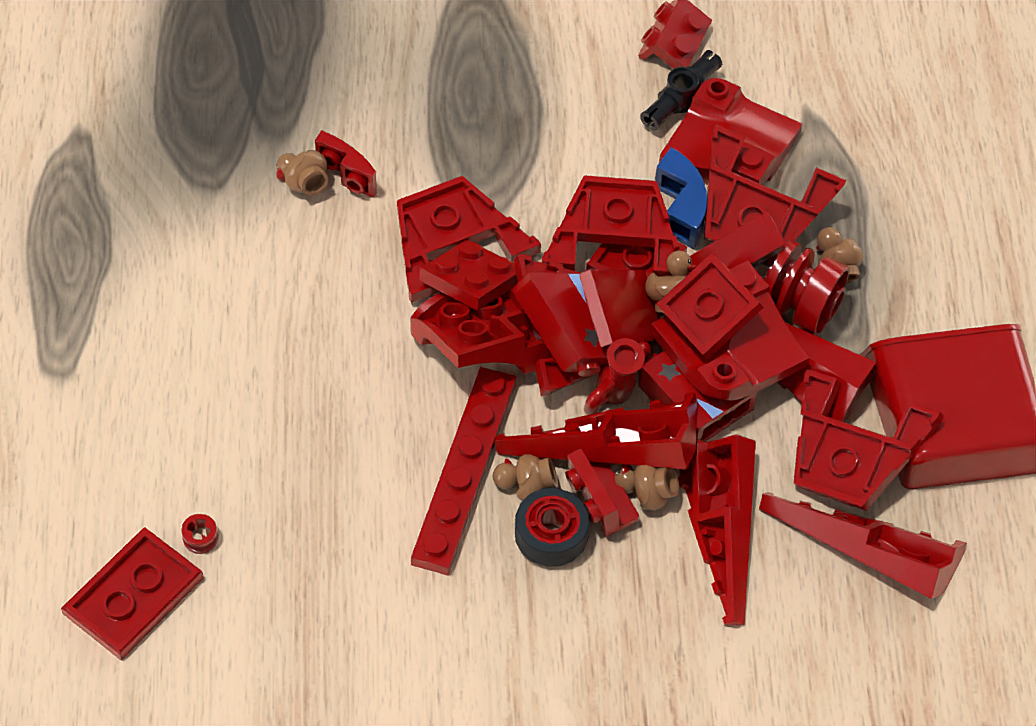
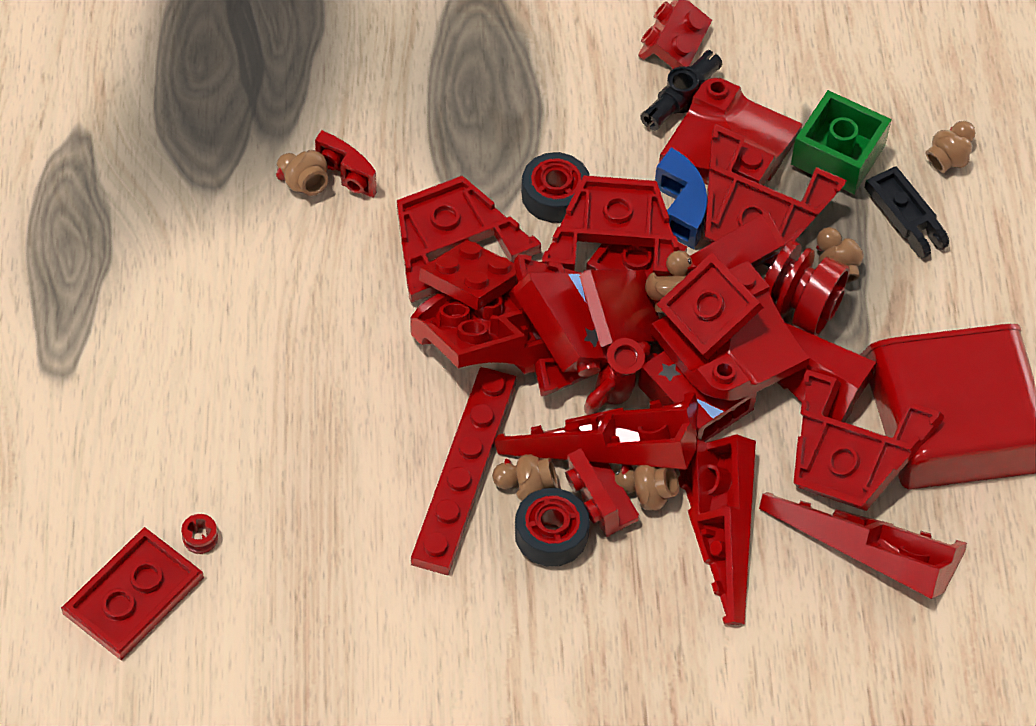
(550, 184): none -> wheel
(841, 140): none -> green brick
(907, 210): none -> black hinge
(951, 147): none -> medium nougat animal

